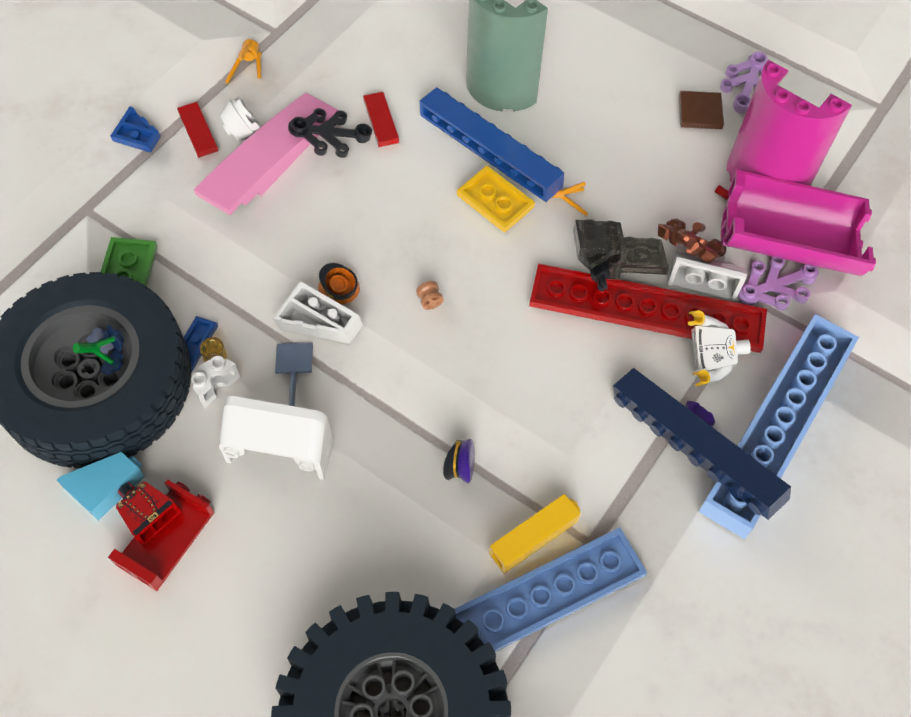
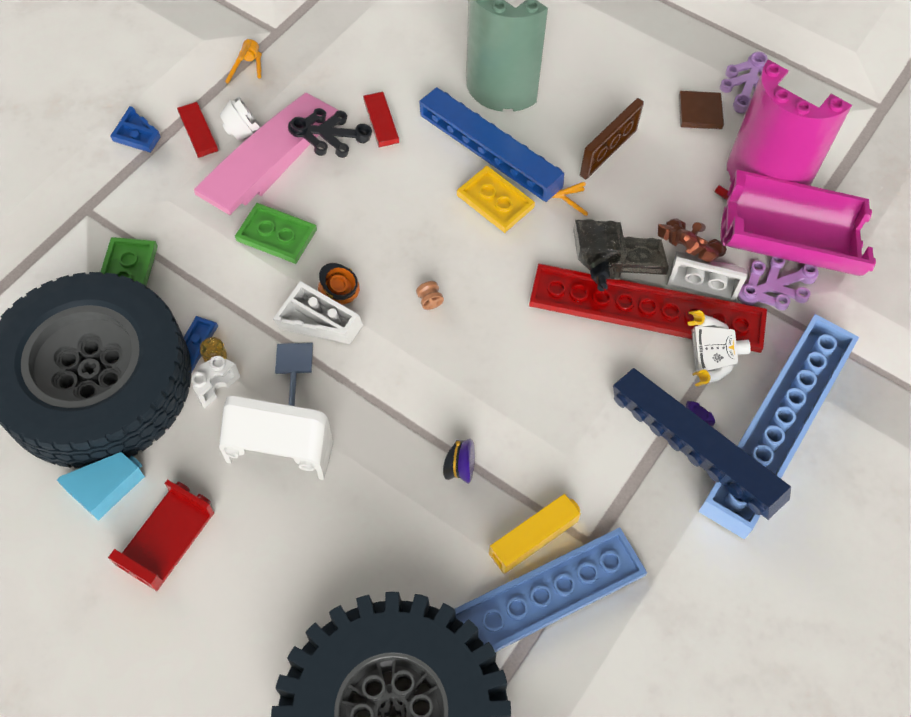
(100, 343): dark blue plant -> none
(145, 510): red torso -> none
(276, 233): none -> bright green plate
(611, 138): none -> reddish brown tile

